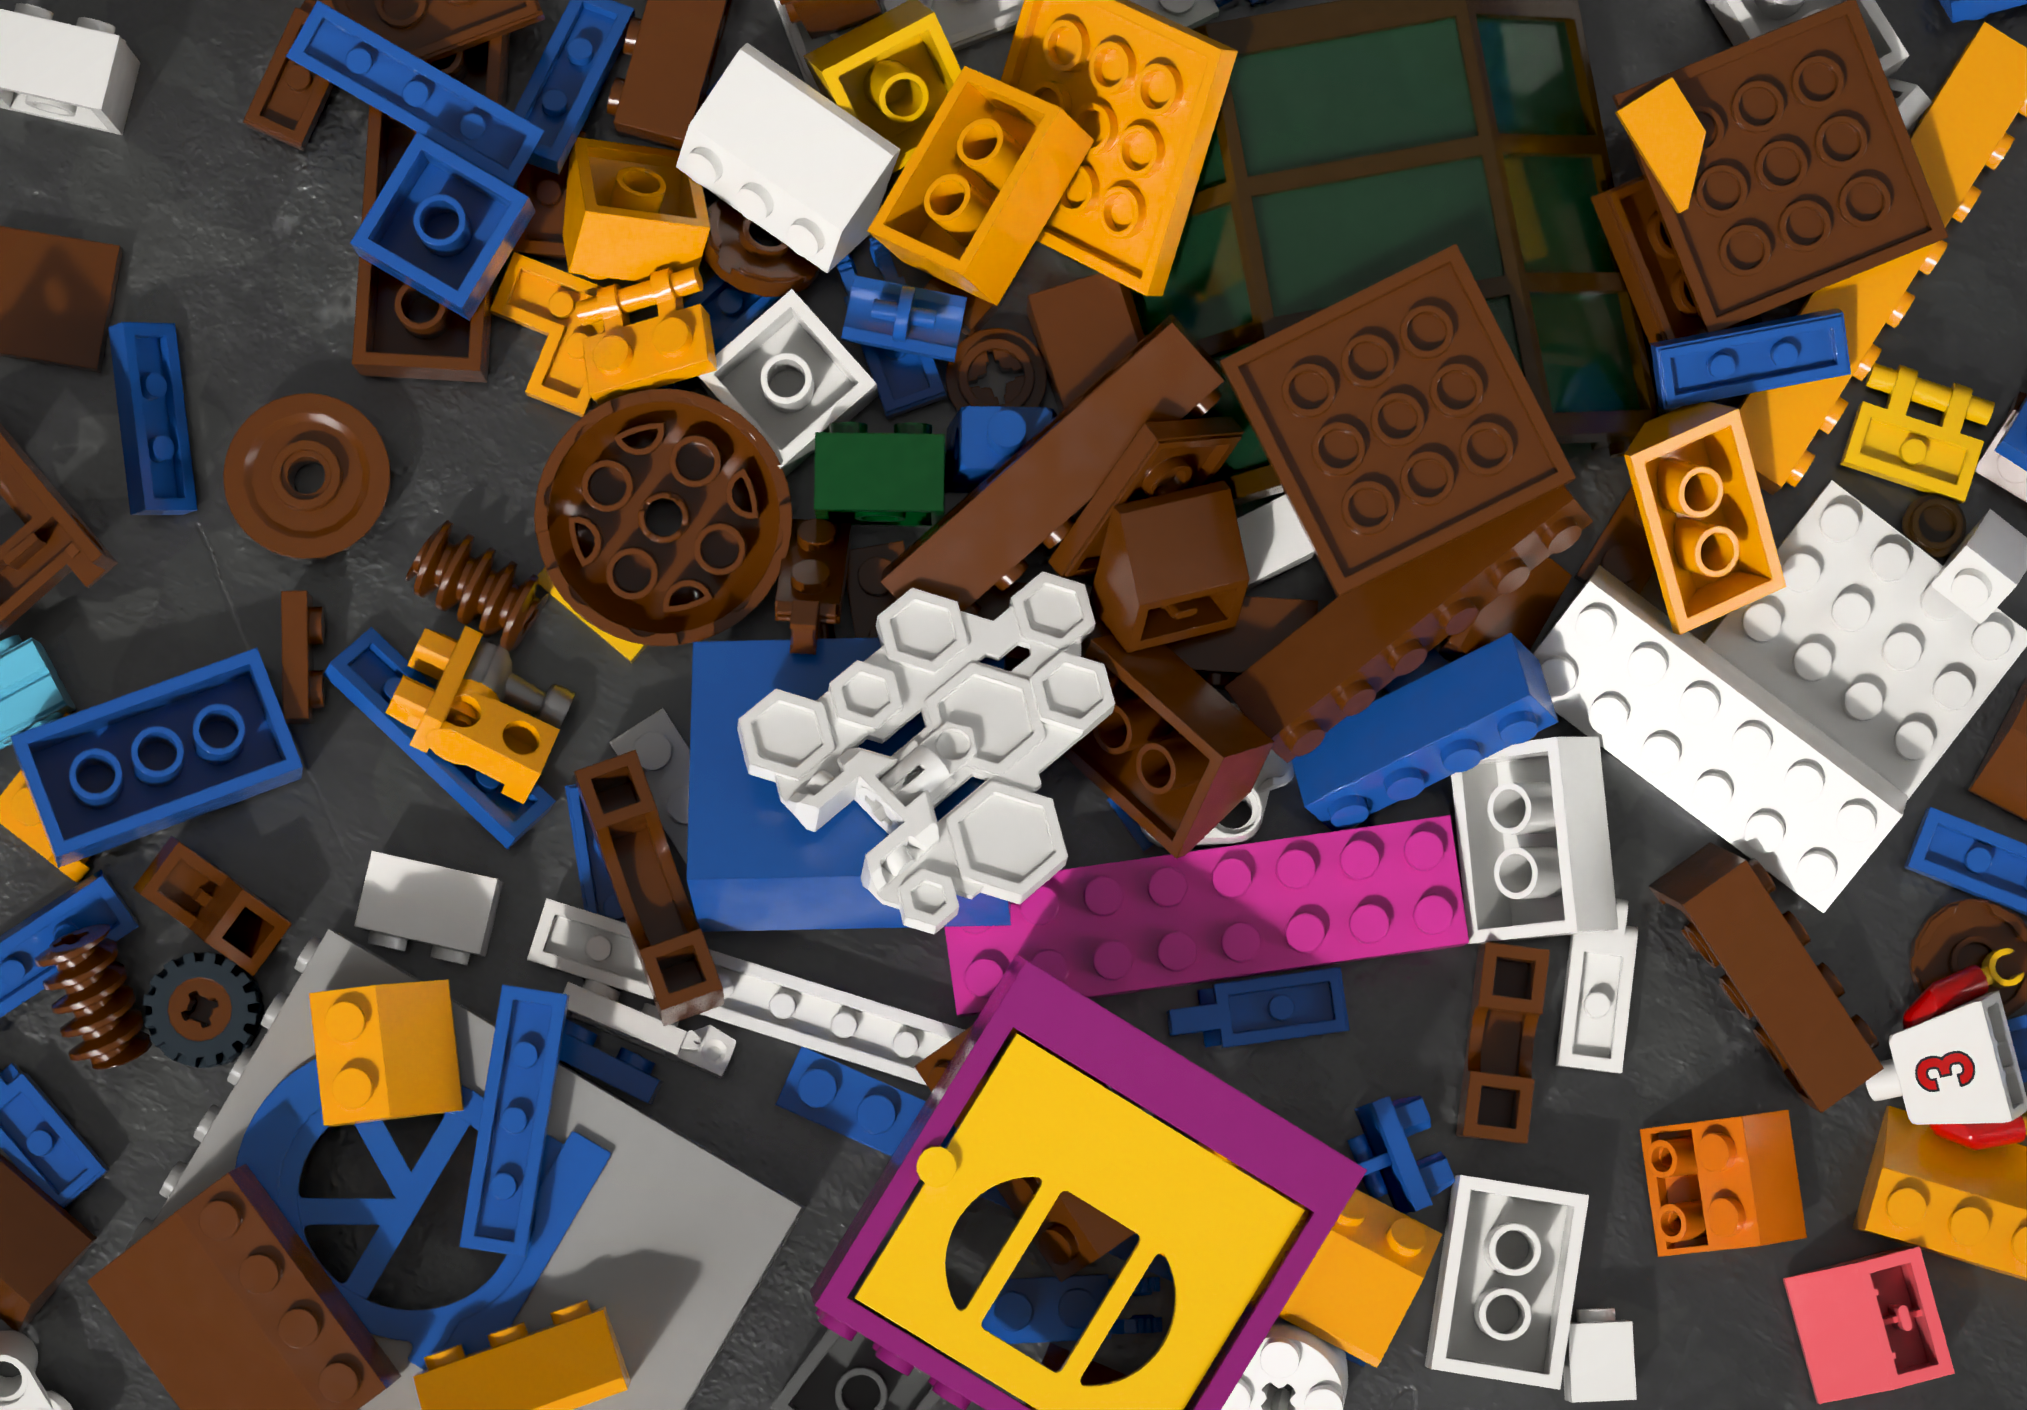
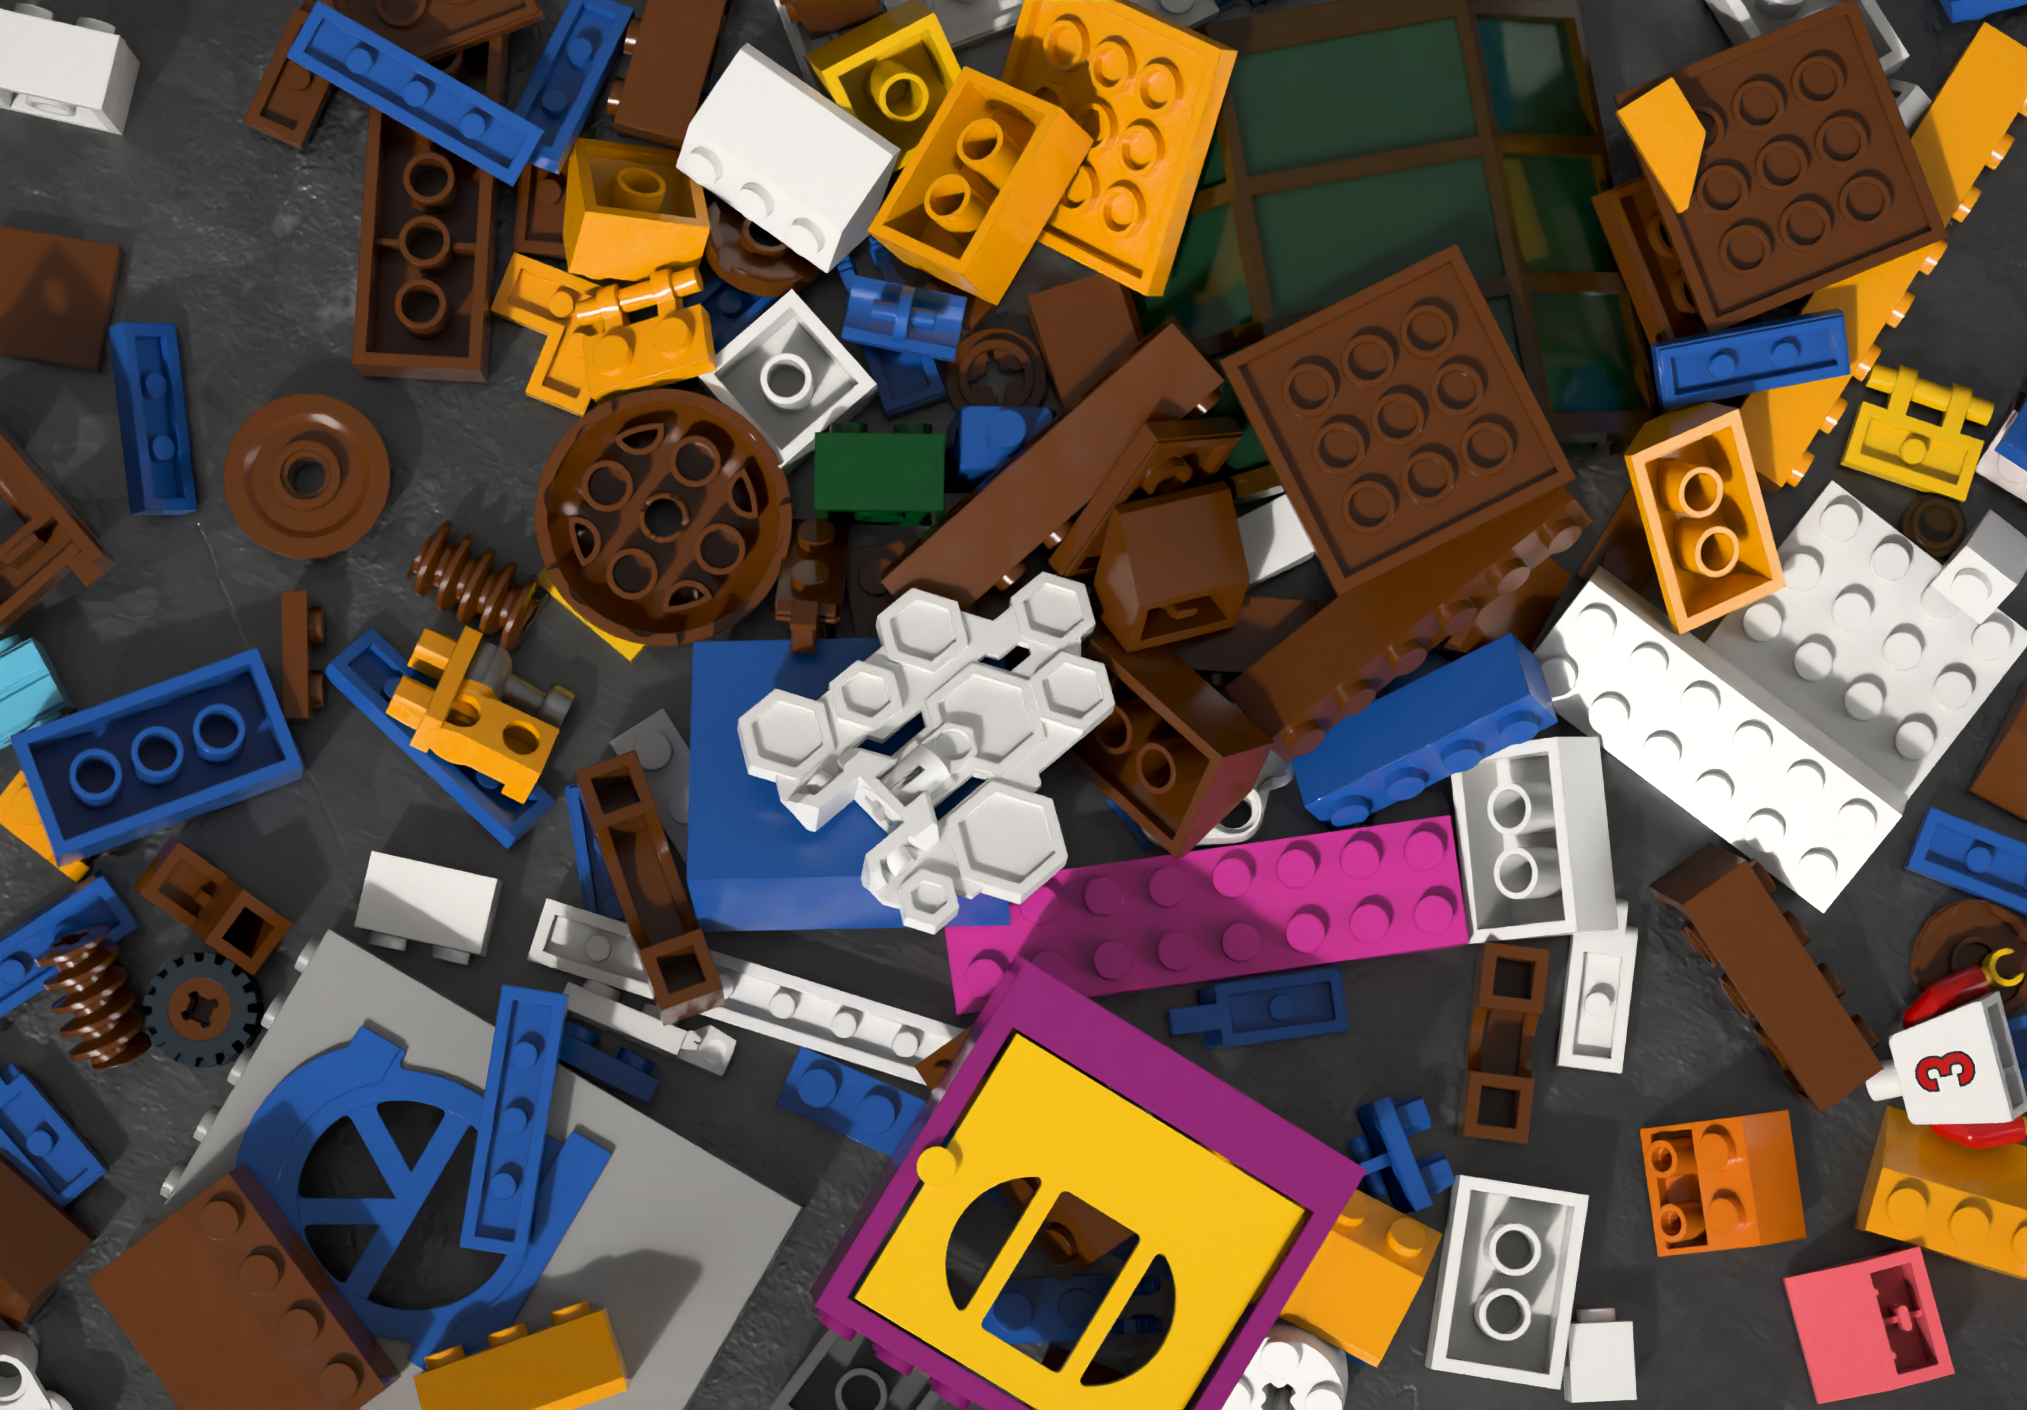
(386, 1052): light orange slope -> none
(443, 226): blue brick -> none

